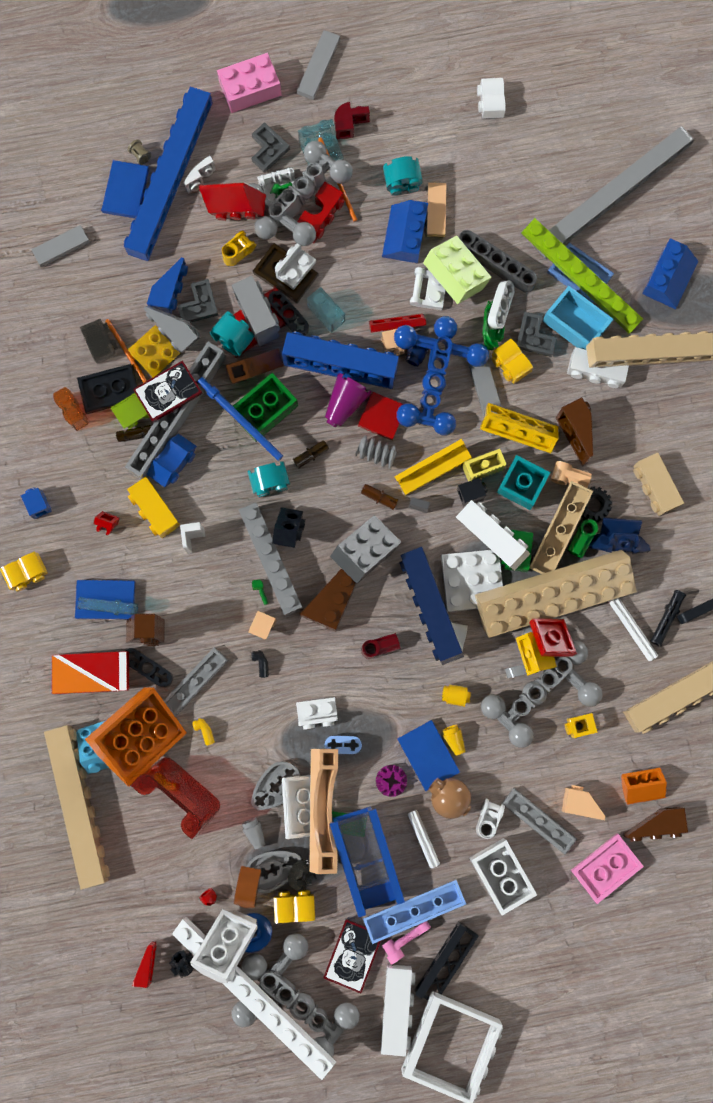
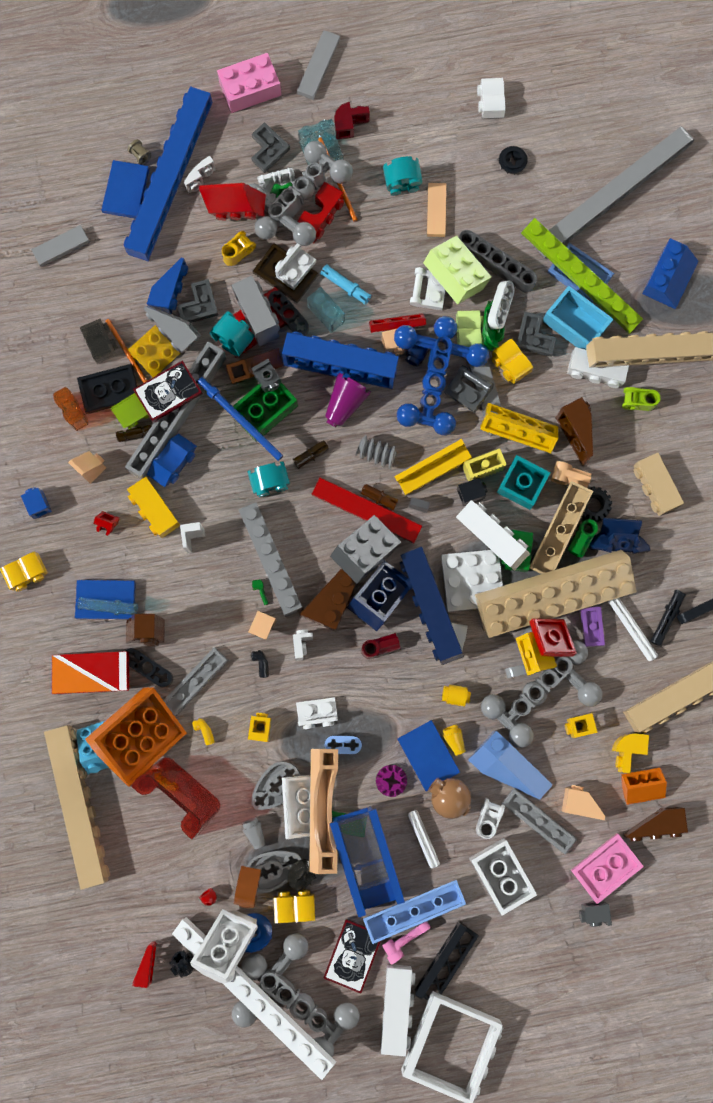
(88, 465): none -> light nougat slope
(254, 733): none -> yellow brick
(261, 370): none -> dark grey brick
(288, 527): black brick -> none
(299, 646): none -> white bracket
(352, 288): none -> medium azure pin
(366, 509): none -> red tile
(379, 596): none -> dark blue slope
(380, 416): red tile -> none
(405, 231): blue slope -> none
(466, 394): none -> dark grey plate
(469, 328): none -> yellowish green brick
(506, 764): none -> medium blue wedge
(518, 154): none -> black gear
(592, 626): none -> medium lavender plate
(595, 914): none -> dark grey brick
(628, 745): none -> yellow brick
(636, 399): none -> lime piece

